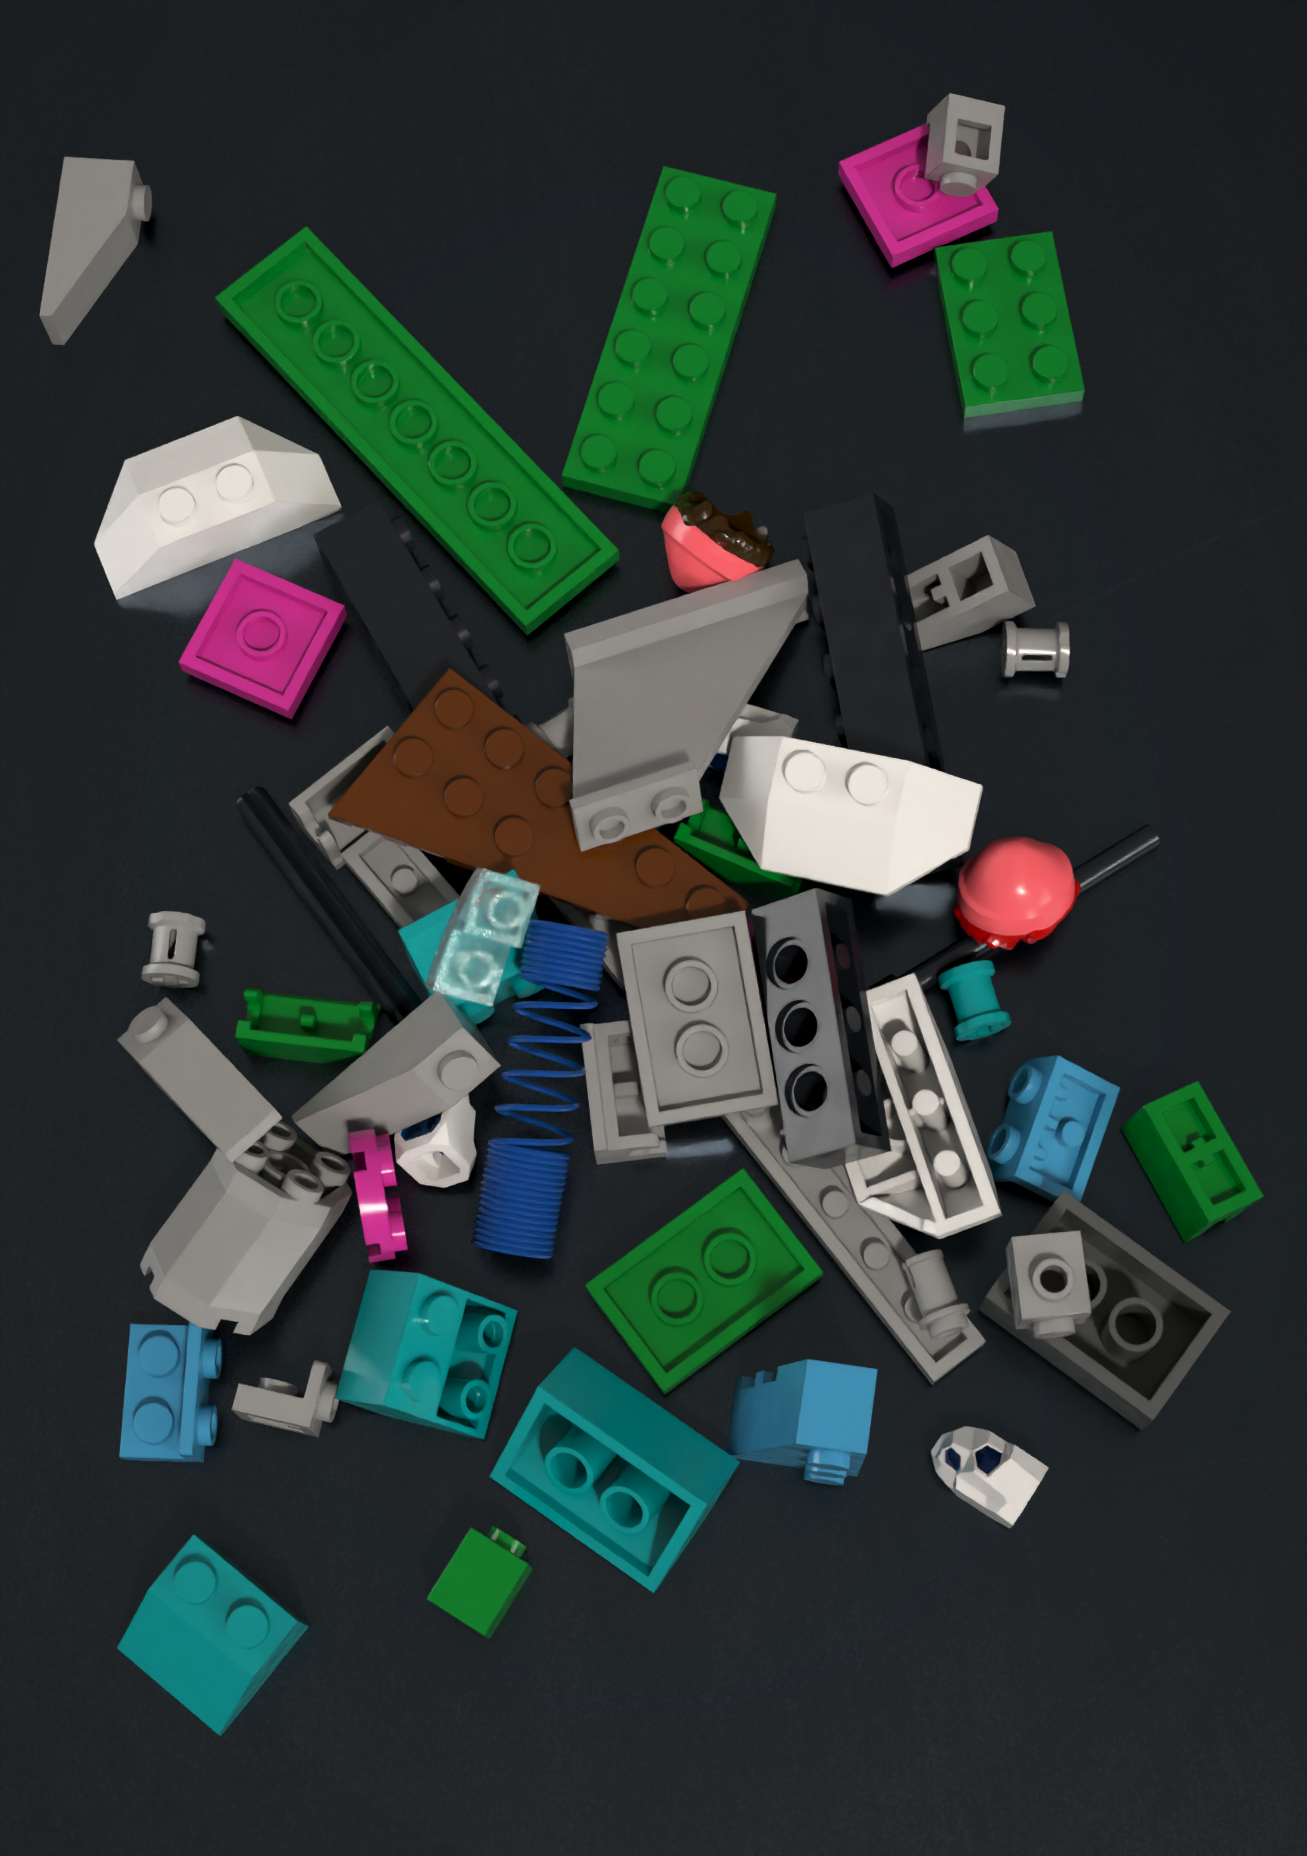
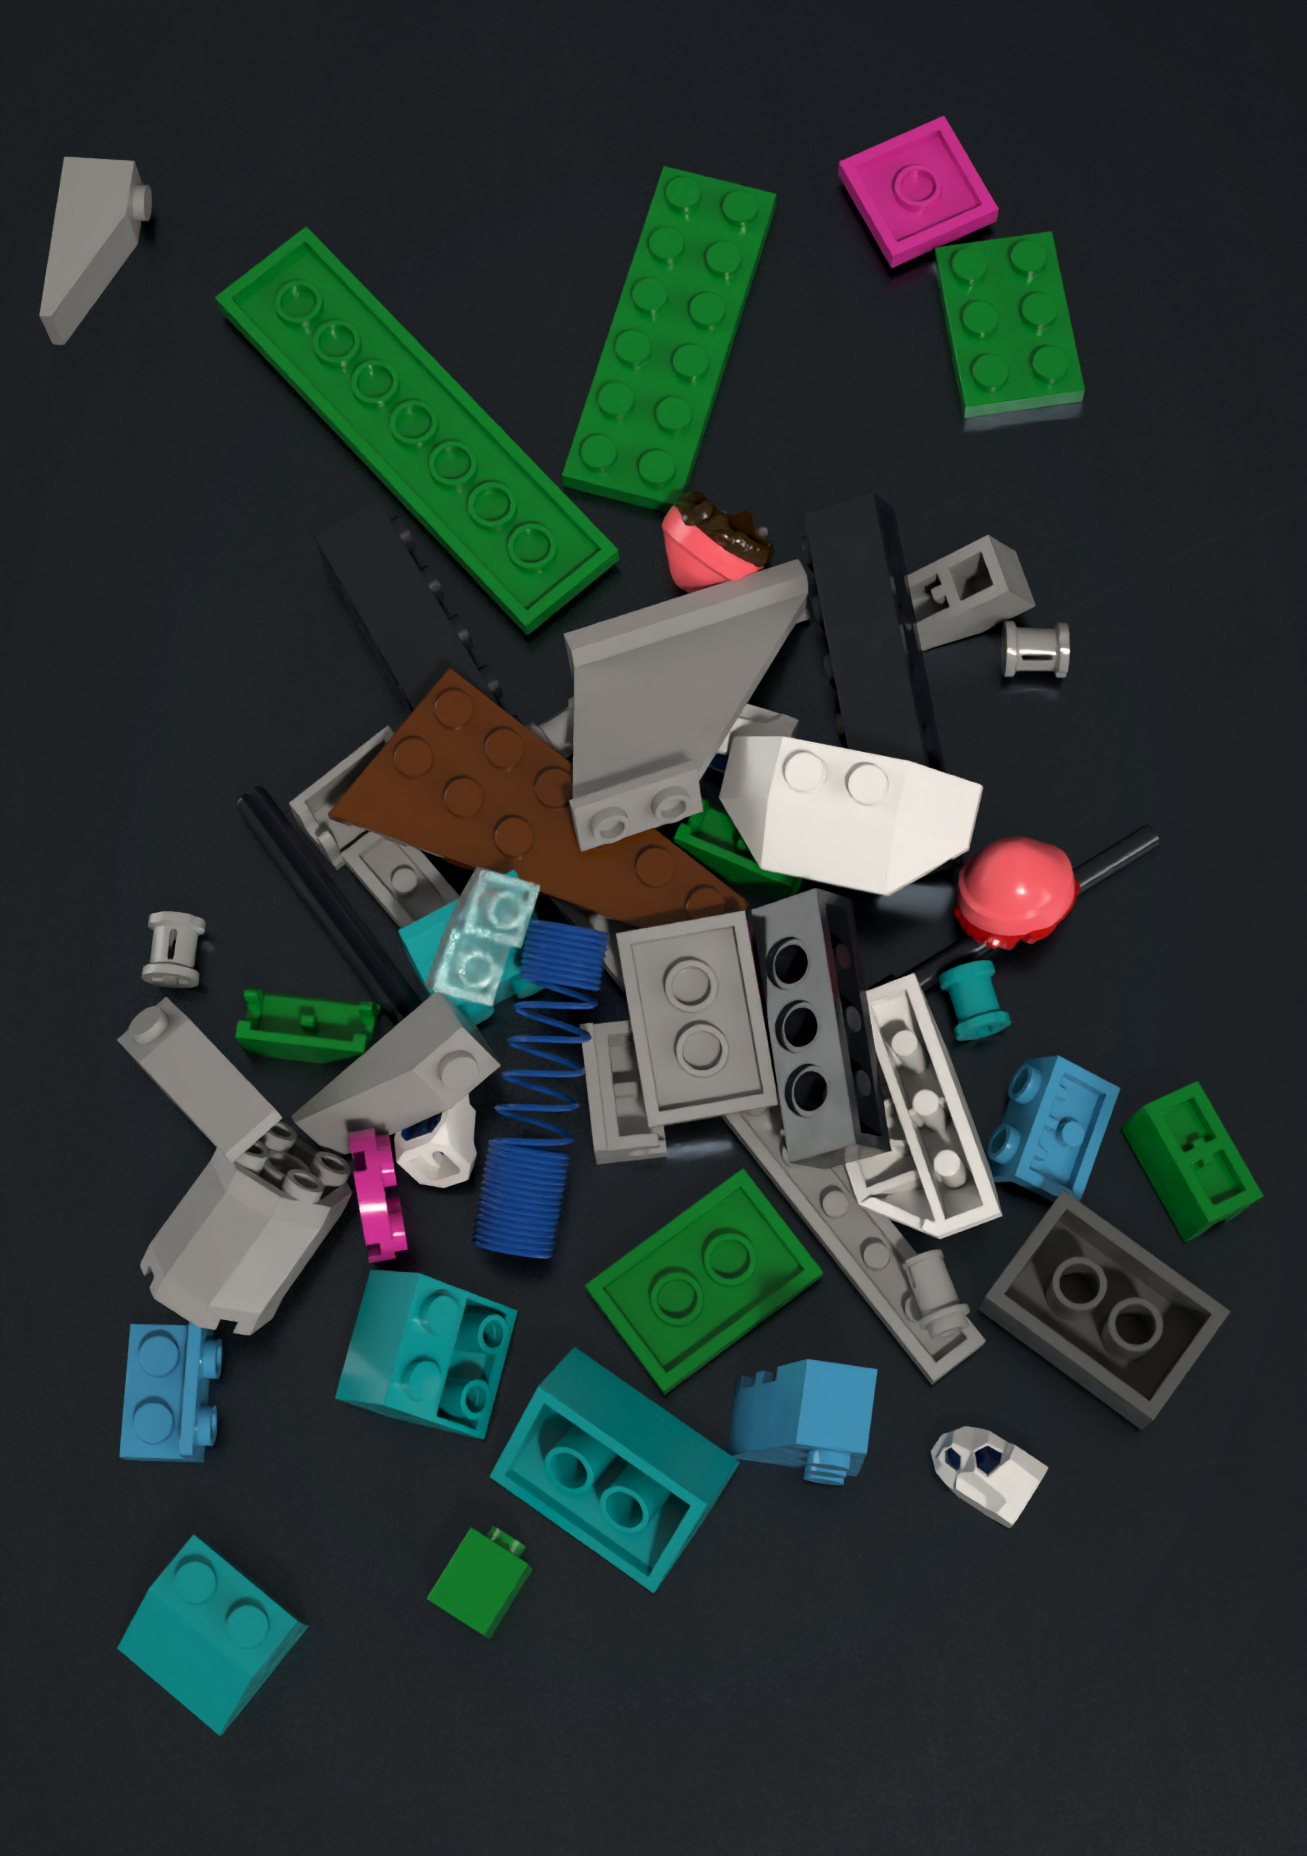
(207, 502): white wedge -> none
(263, 638): dark pink plate -> none
(278, 1406): light grey bracket -> none
(975, 133): light grey brick -> none
(1048, 1283): light grey brick -> none

